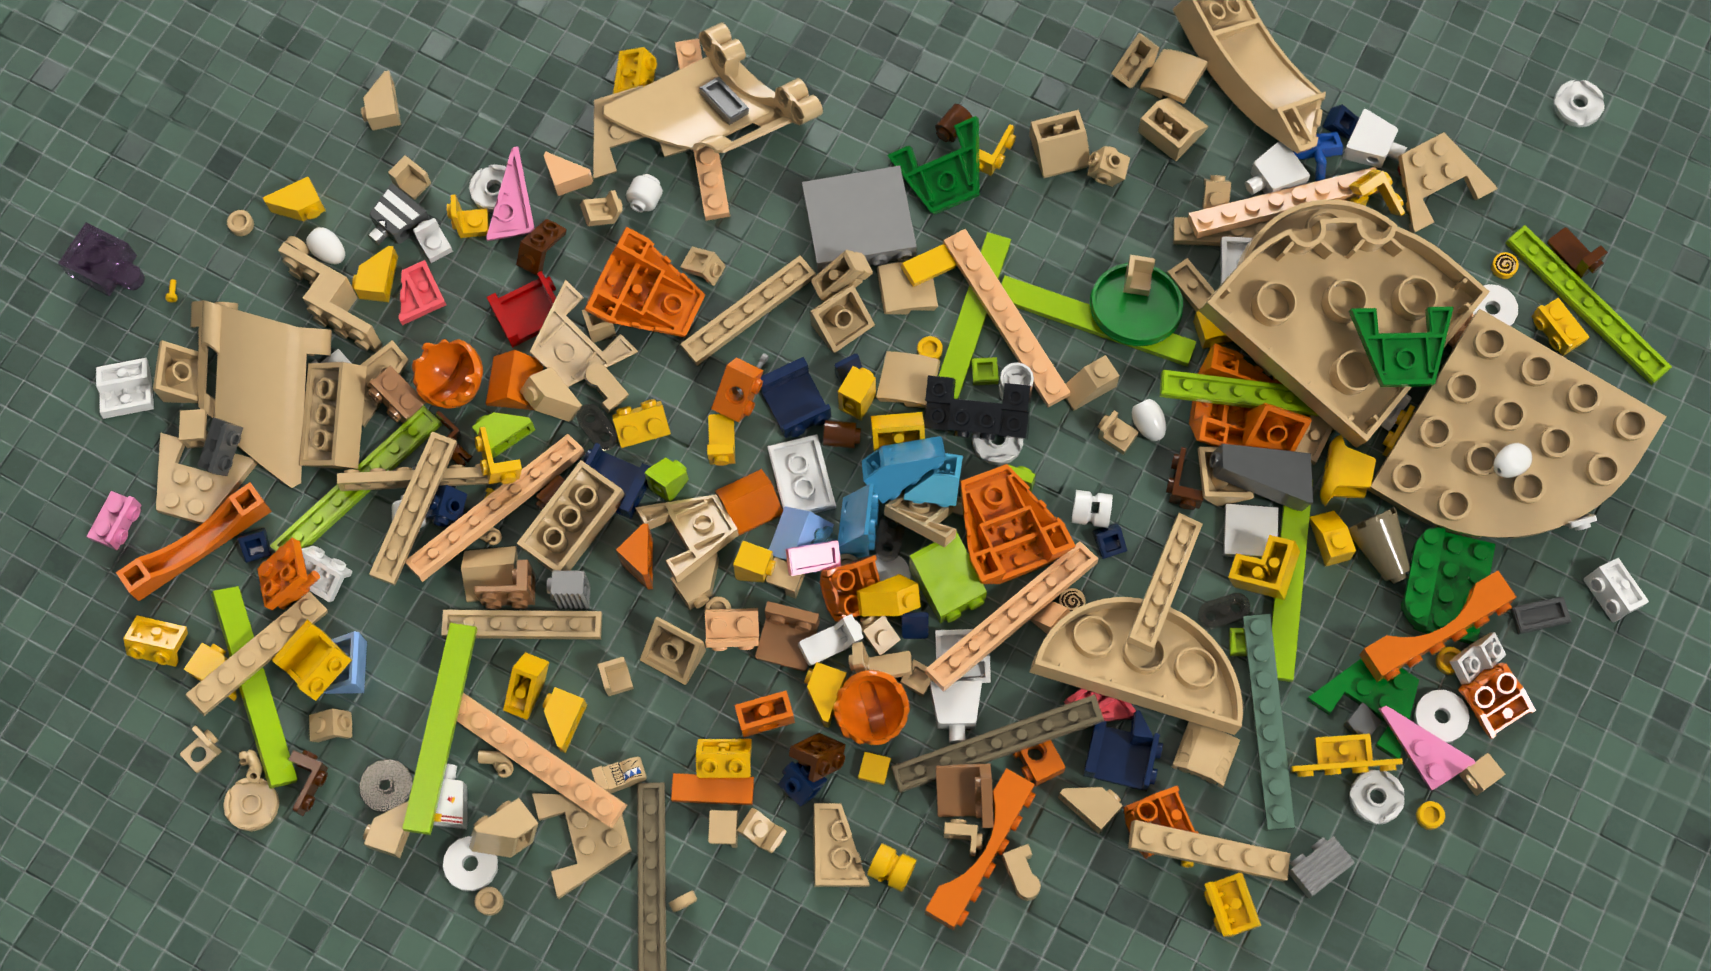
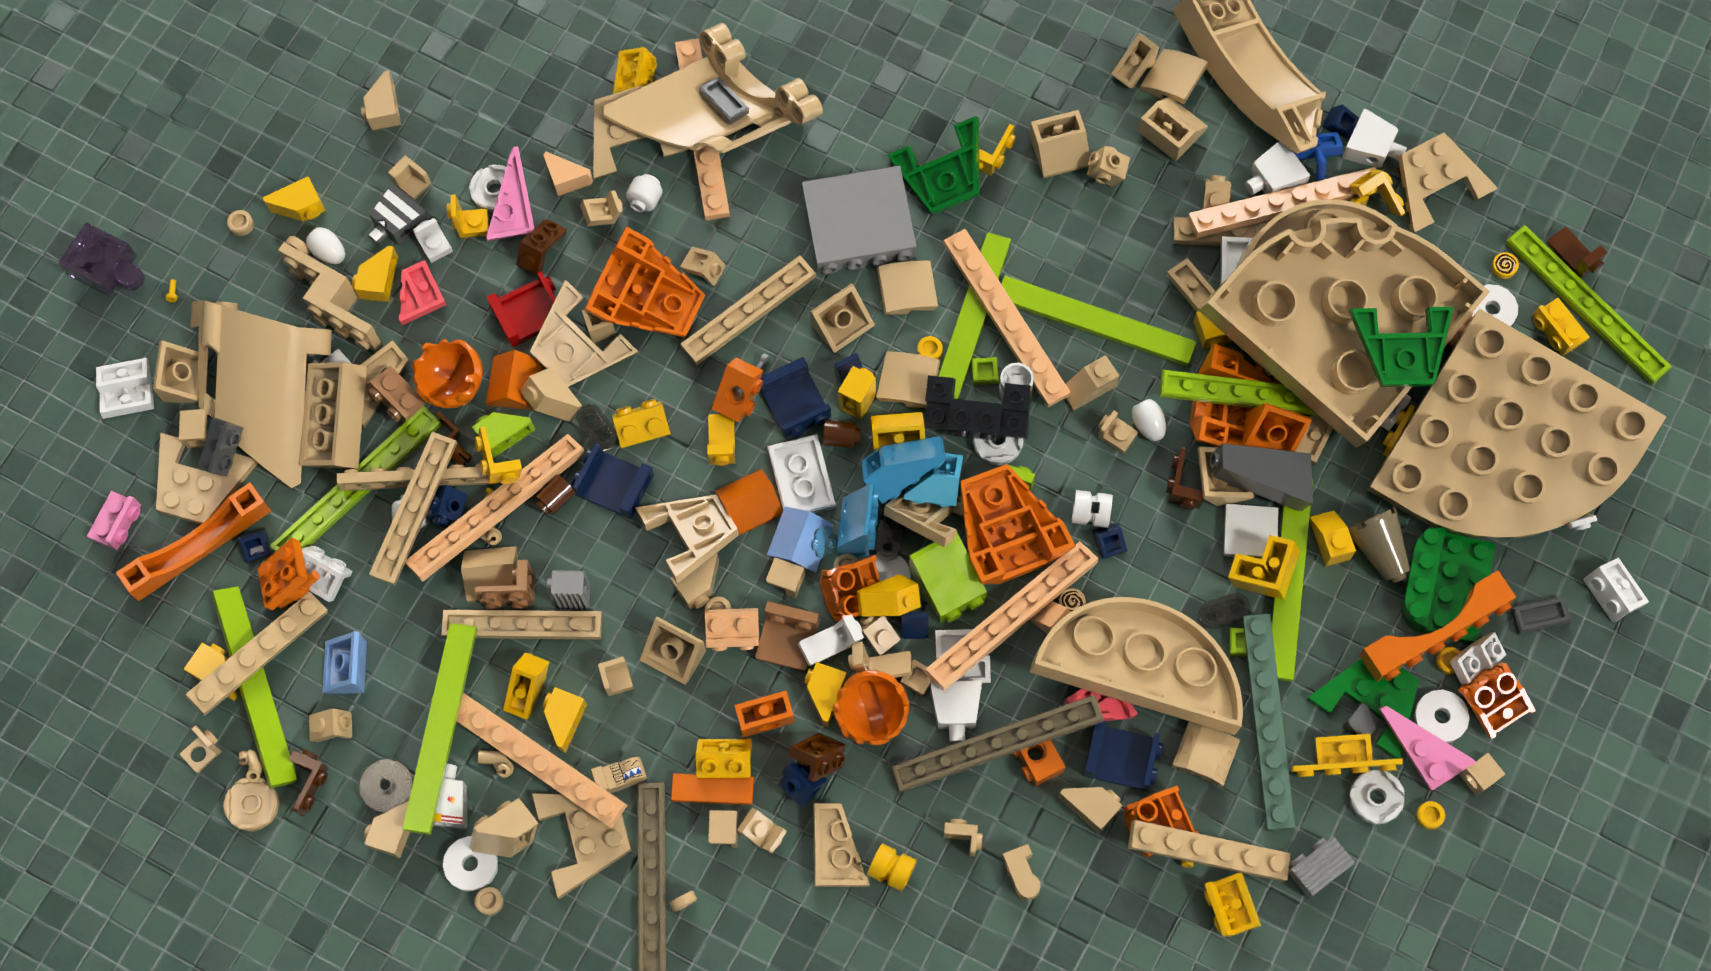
(154, 640): yellow bracket -> none
(312, 659): yellow panel -> none
(572, 518): tan slope -> none
(599, 377): tan leg -> none
(637, 555): orange slope -> none
(666, 478): lime slope -> none
(753, 563): yellow slope -> none
(813, 557): tile -> none
(844, 270): tan brick -> none
(874, 768): yellow tile -> none
(928, 265): yellow tile -> none
(945, 126): reddish brown brick -> none
(953, 897): orange arch -> none
(965, 792): medium nougat bracket -> none
(1134, 317): green brick -> none
(1139, 275): tan panel -> none
(1140, 731): dark blue slope -> none
(1164, 583): tan plate -> none
(1346, 472): yellow piece -> none
(1512, 460): white animal -> none
(1574, 115): white tile -> none

